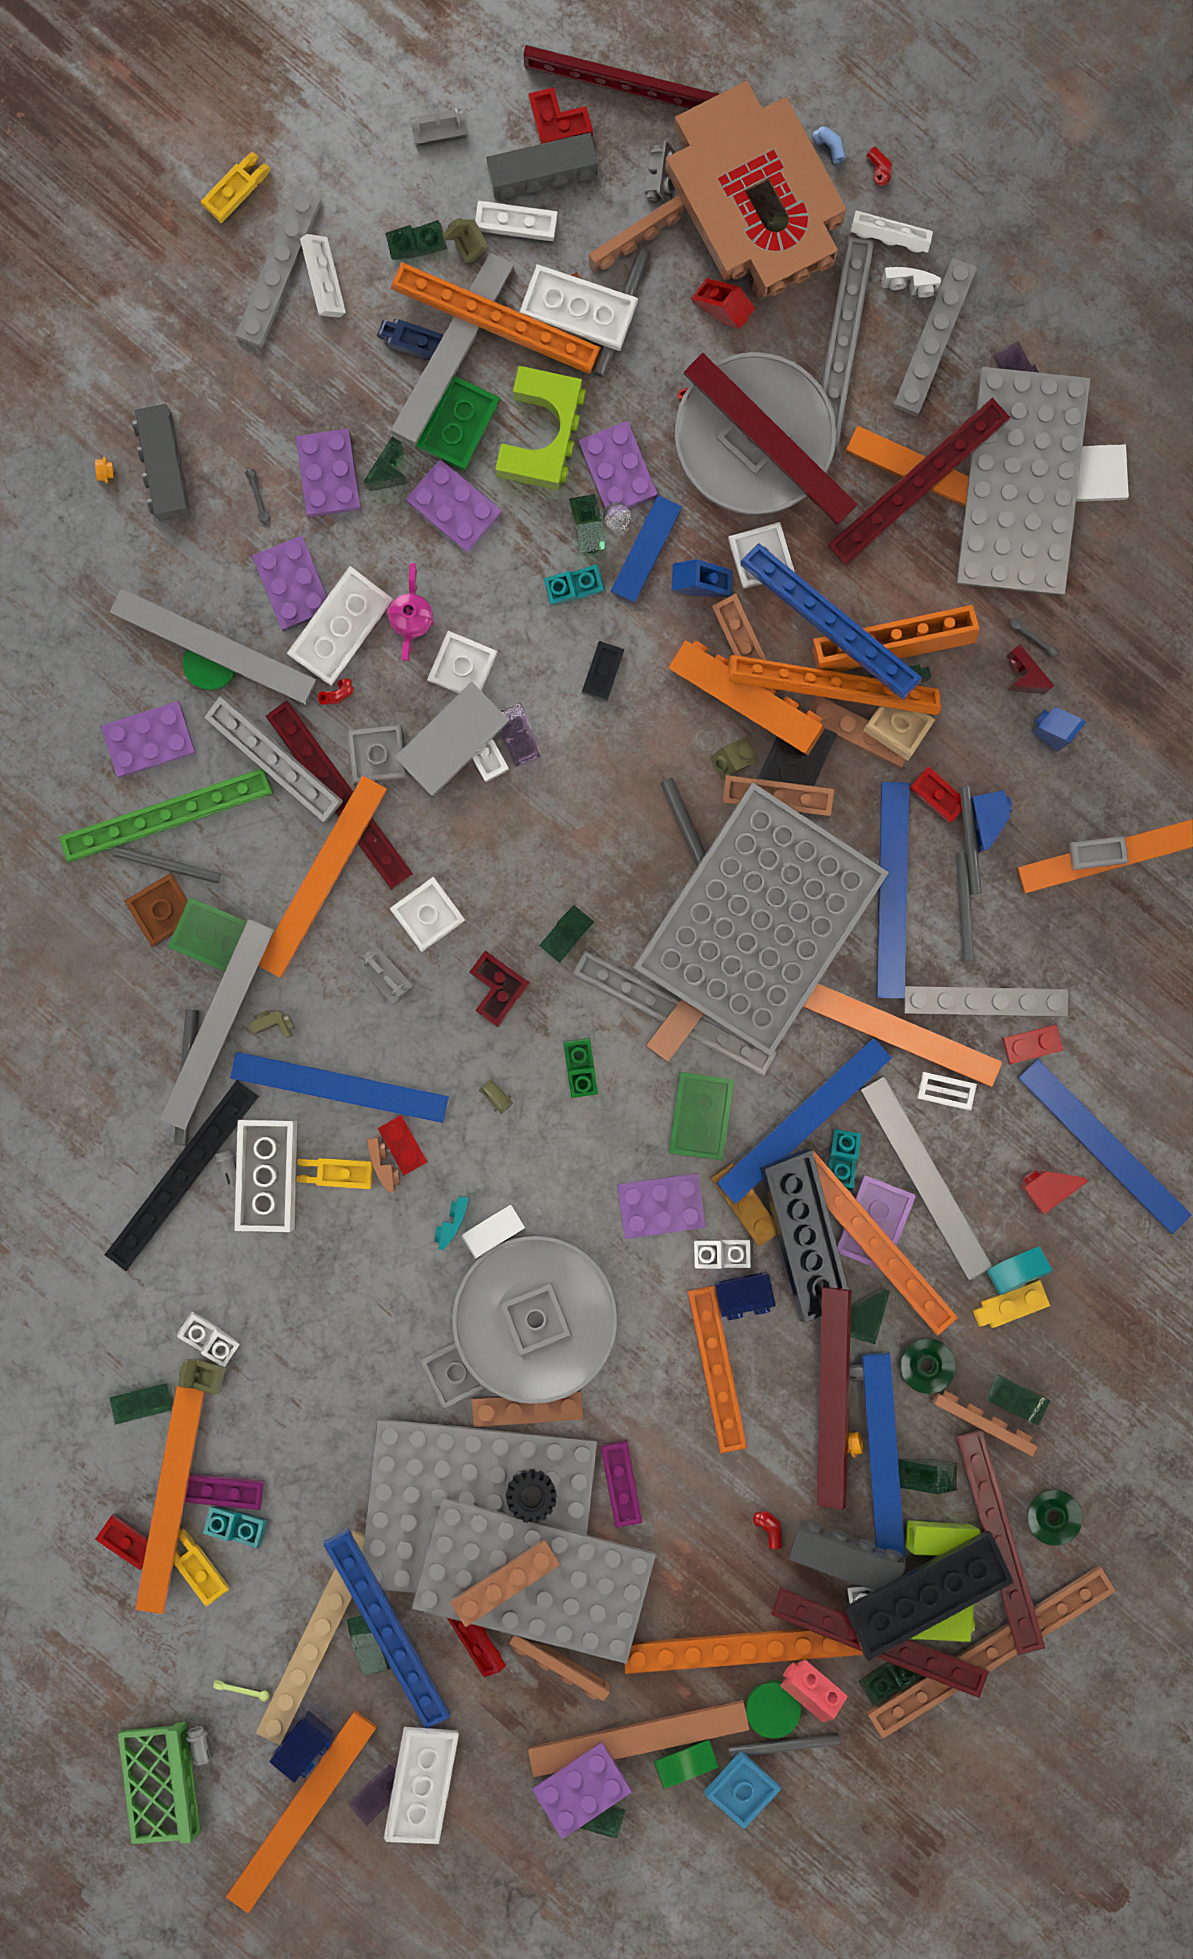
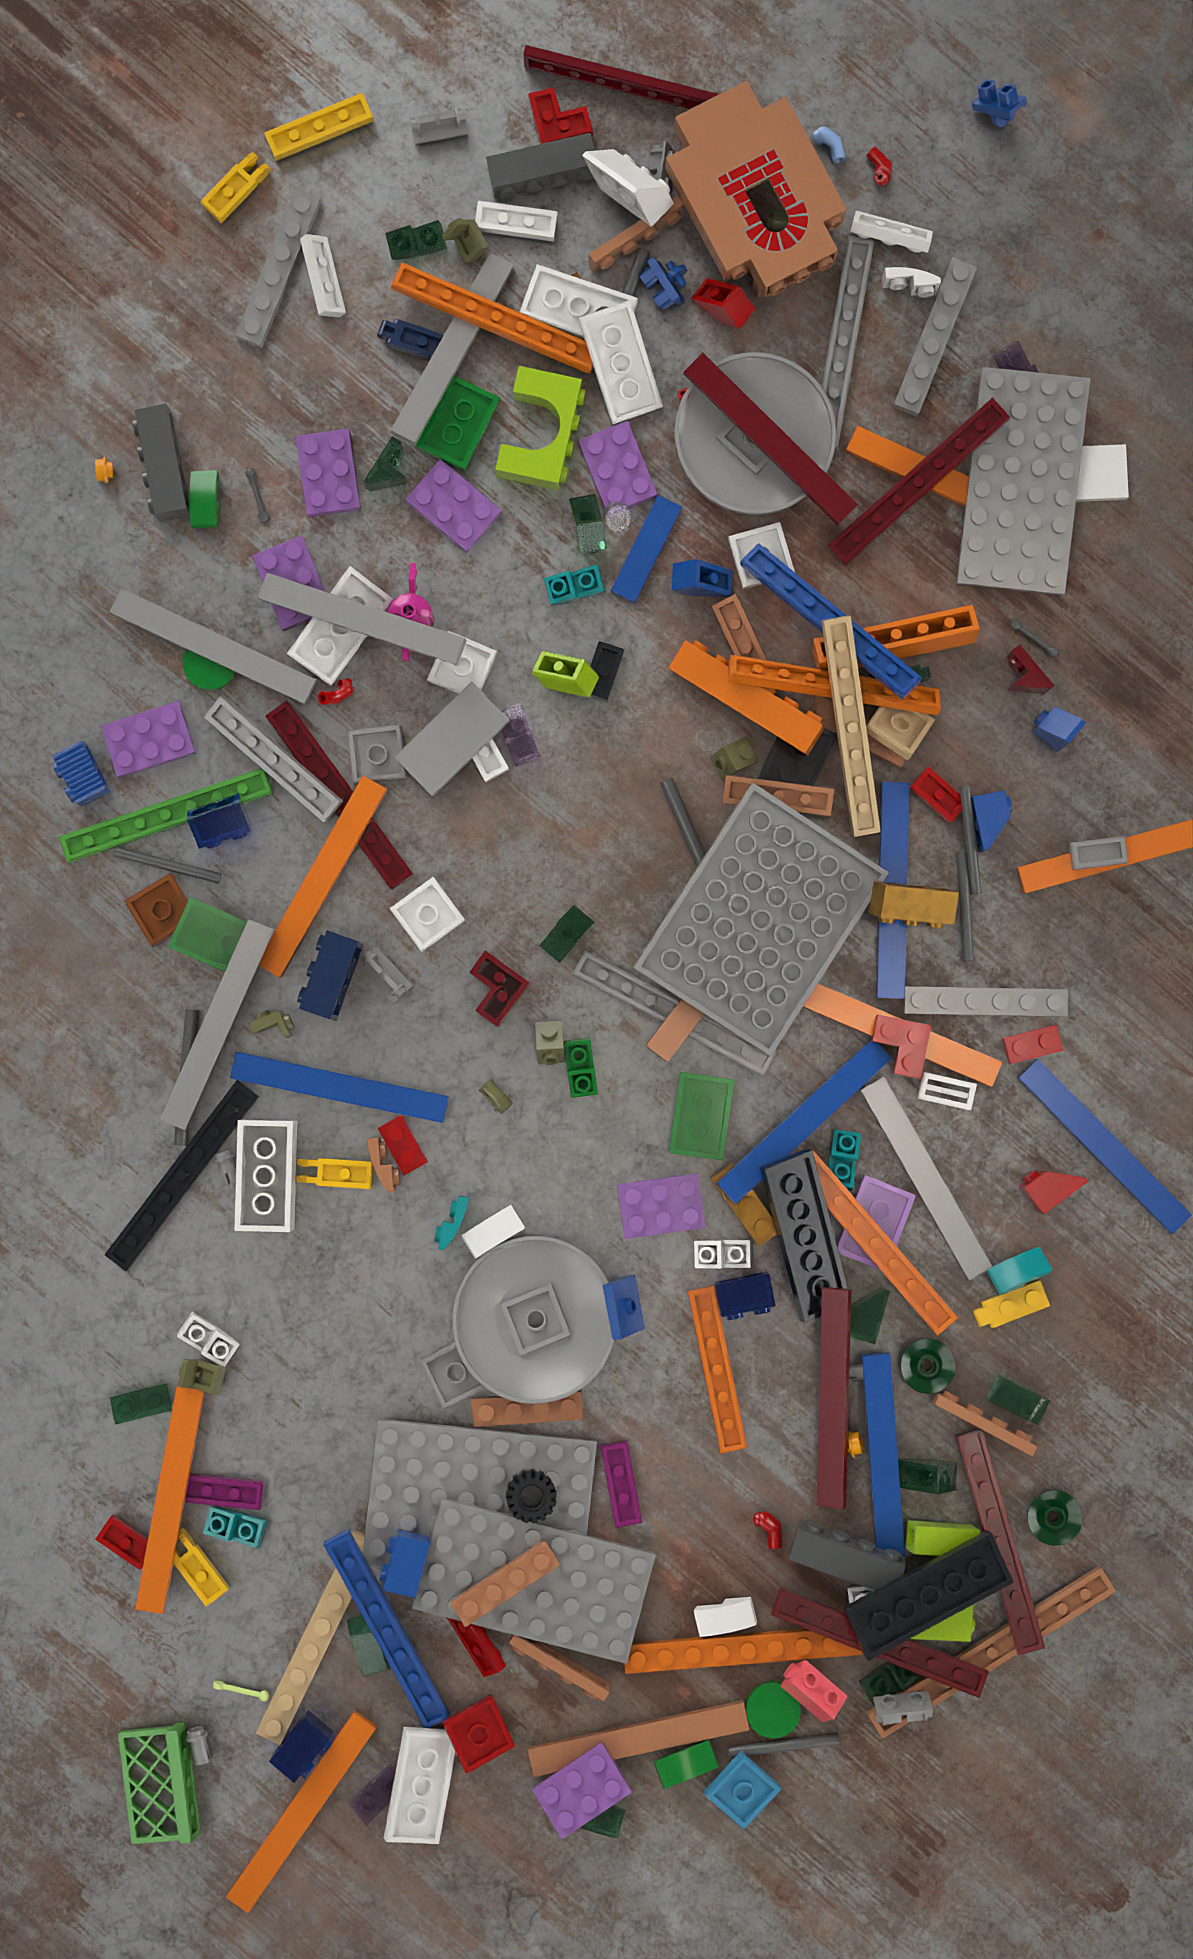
(80, 773): none -> blue brick
(203, 500): none -> green slope
(219, 821): none -> clear blue brick
(319, 126): none -> yellow plate
(330, 975): none -> dark blue brick
(362, 619): none -> light grey tile
(405, 1563): none -> blue brick
(478, 1734): none -> red plate
(549, 1042): none -> olive bracket
(565, 674): none -> lime brick
(620, 362): none -> white tile
(623, 1307): none -> blue plate
(629, 184): none -> white slope
(656, 273): none -> blue hips
(726, 1617): none -> white slope
(851, 725): none -> tan plate
(909, 1038): none -> plate
(913, 904): none -> pearl gold brick
(914, 1705): none -> light grey hinge
(999, 103): none -> blue hips

